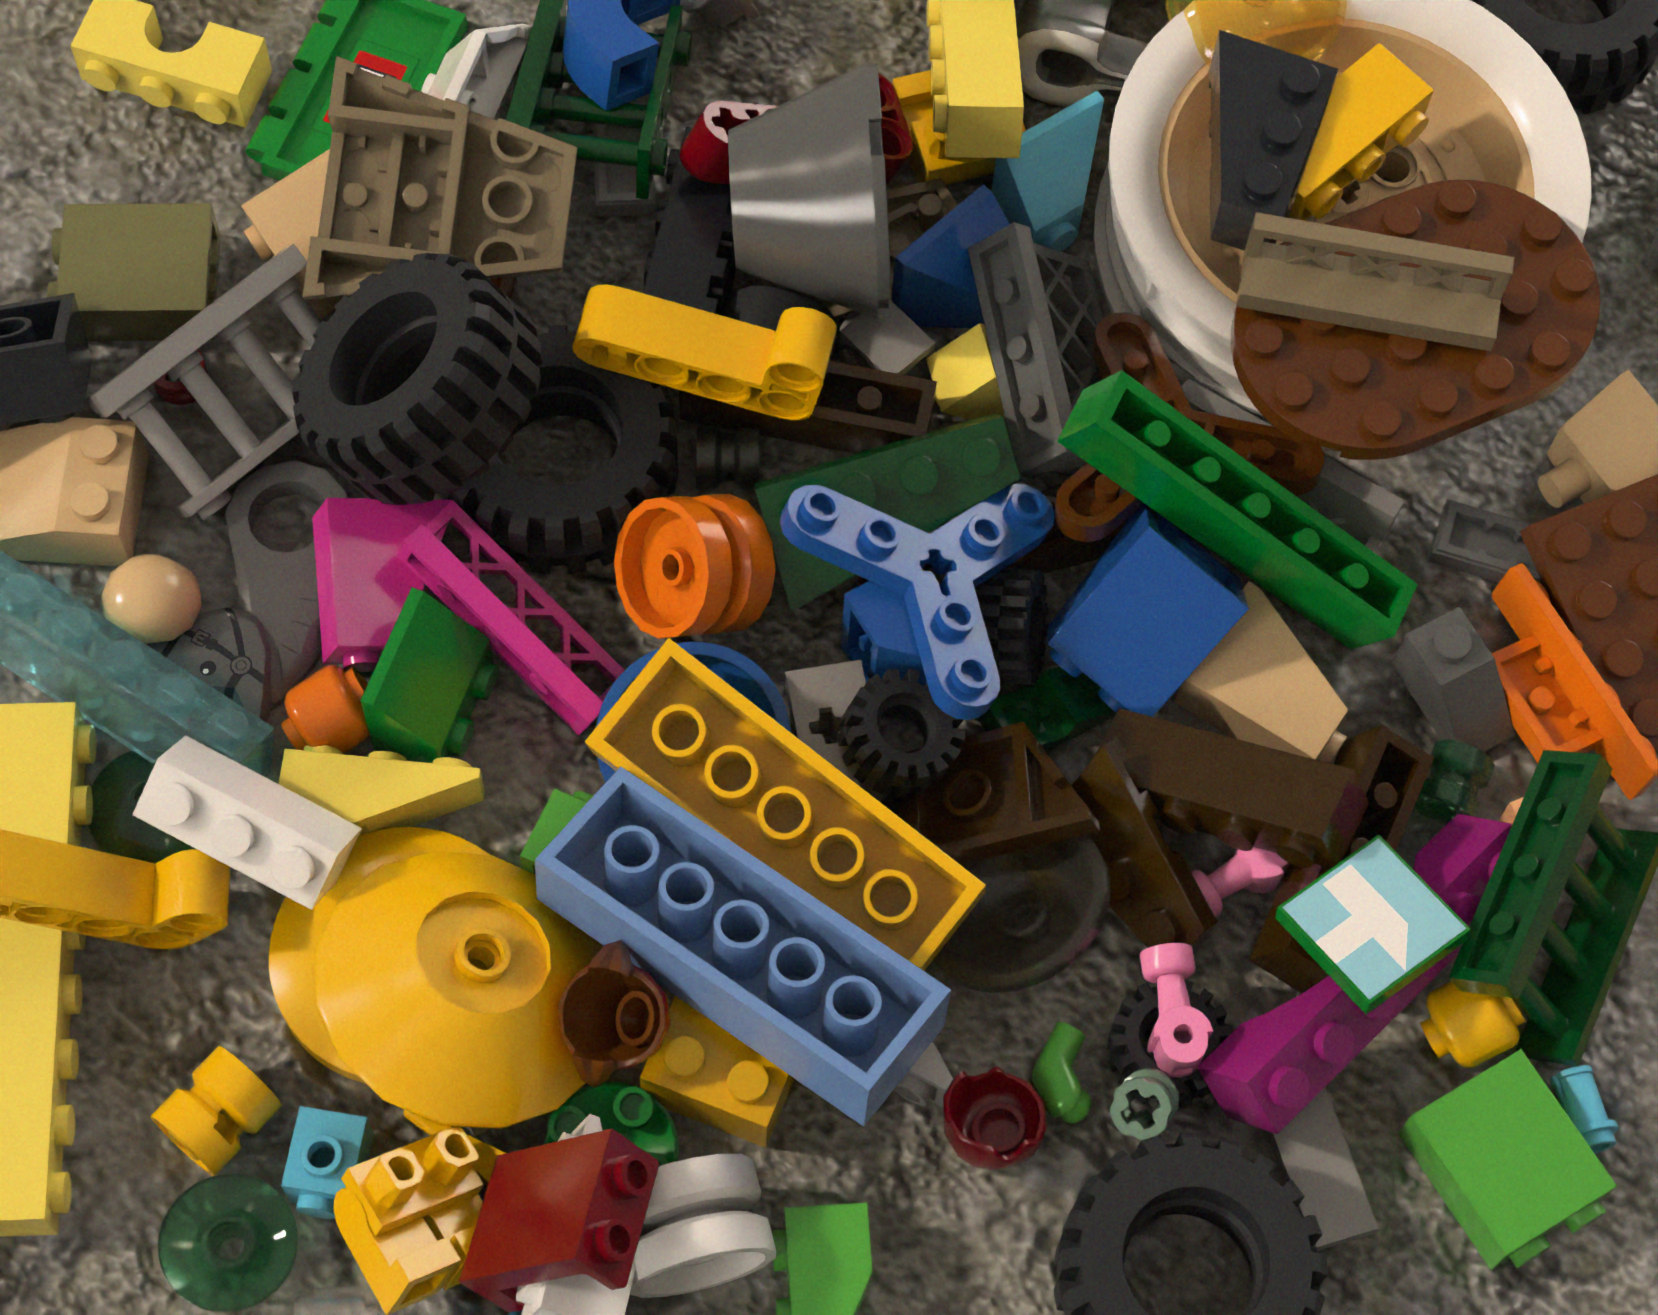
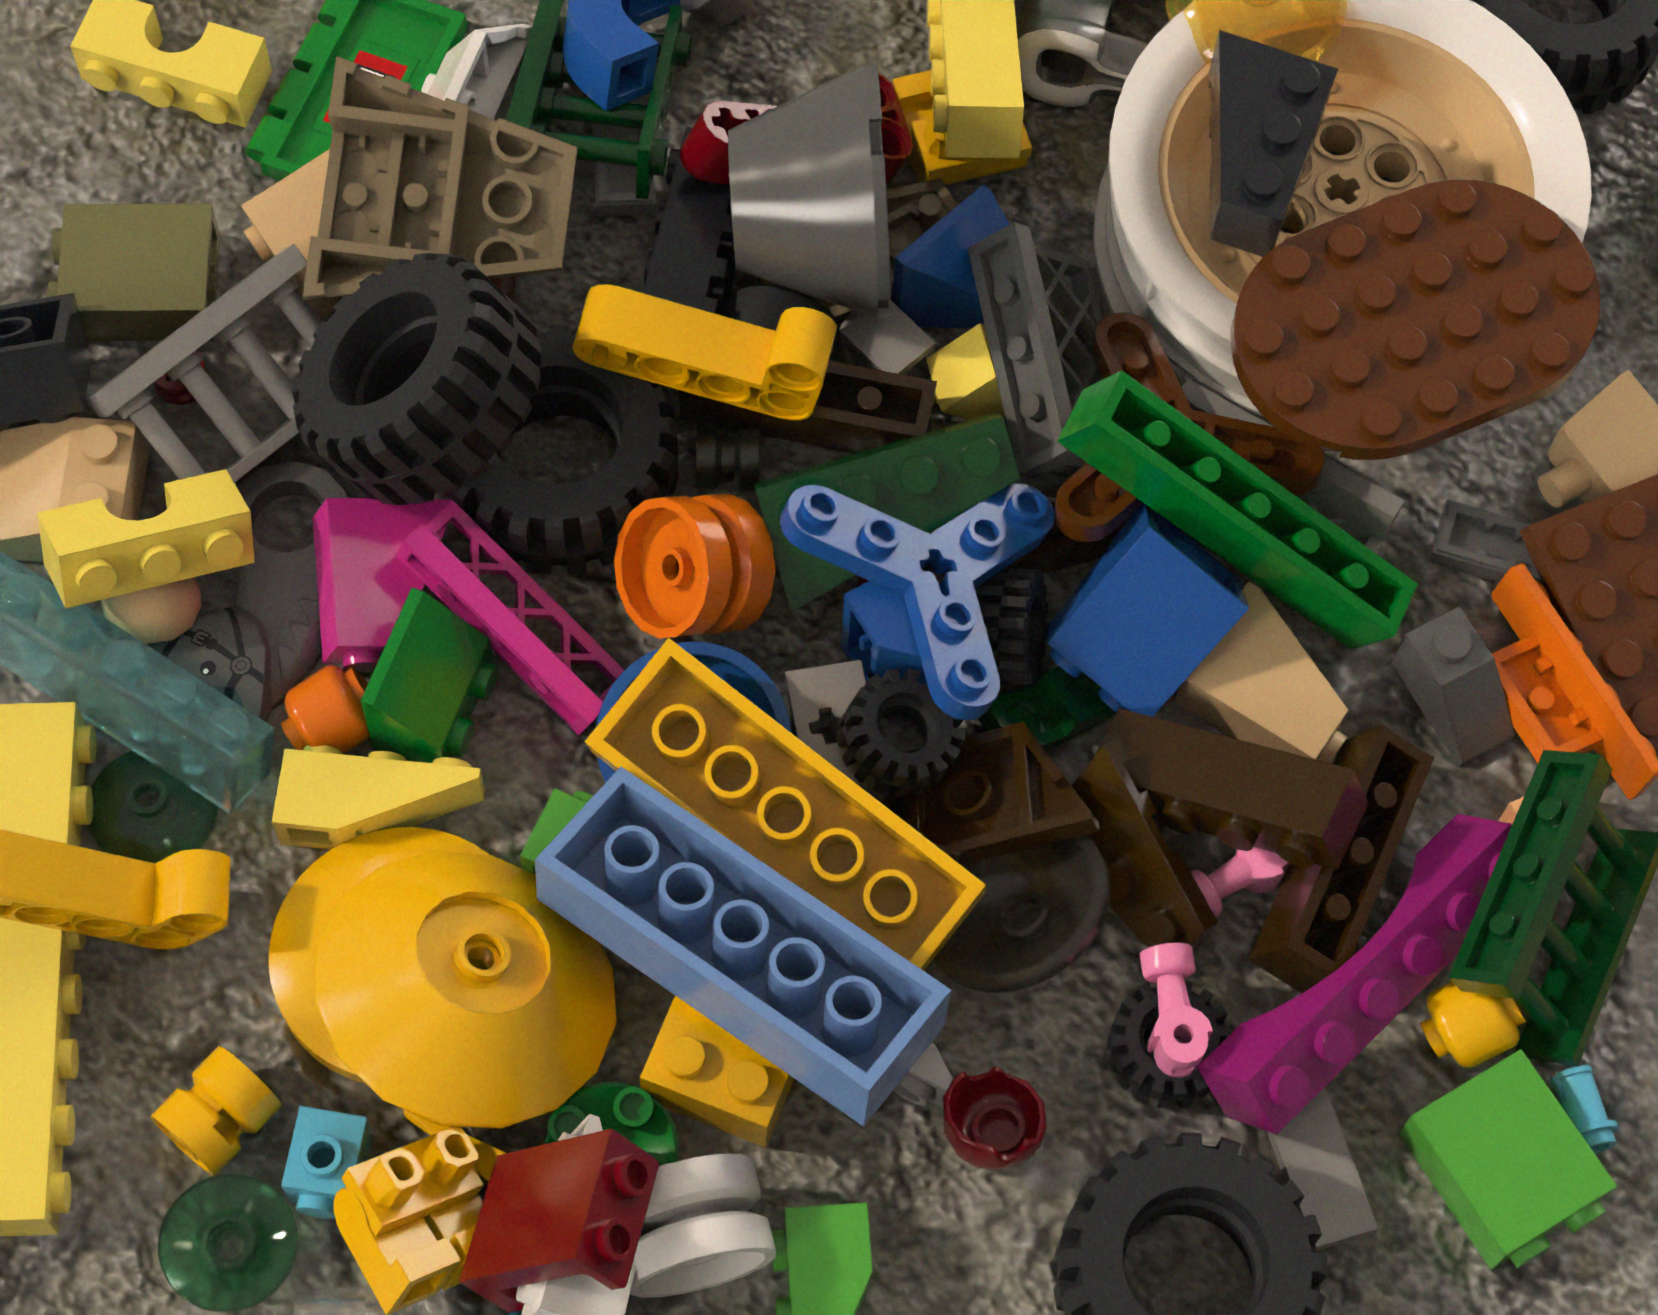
(106, 556): none -> light yellow arch
(246, 821): white brick -> none
(612, 1015): reddish brown hat -> none
(1052, 174): medium azure slope -> none
(1055, 1077): bright green arm -> none
(1141, 1123): sand green bush -> none
(1366, 116): yellow slope -> none
(1371, 287): dark tan fence -> none
(1372, 924): tile -> none
(1454, 781): clear green wheel -> none

